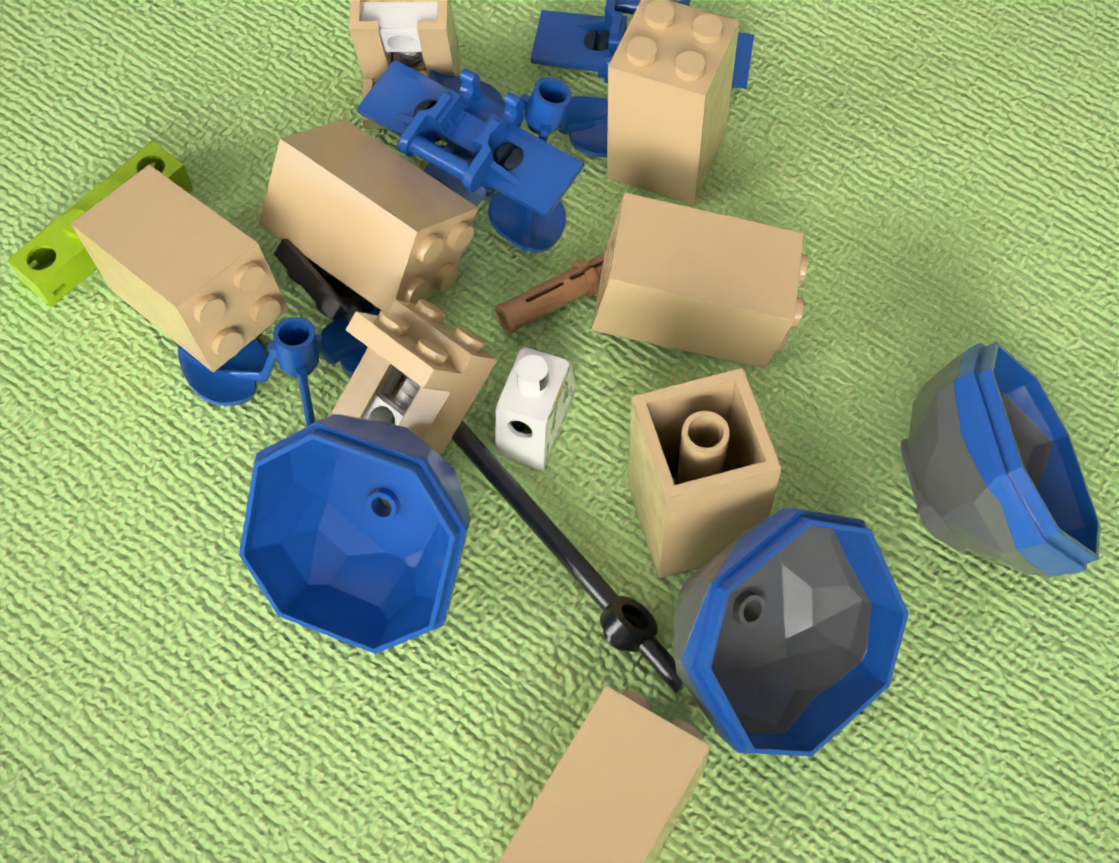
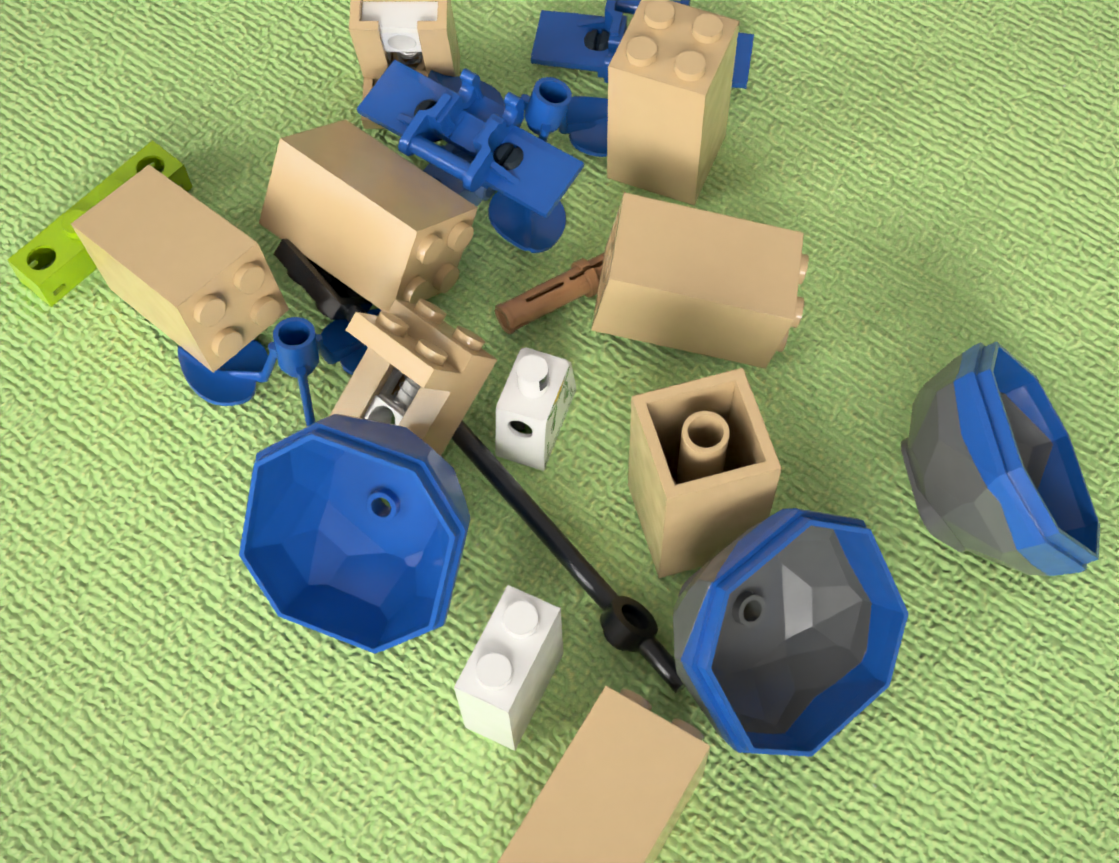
(510, 667): none -> white brick

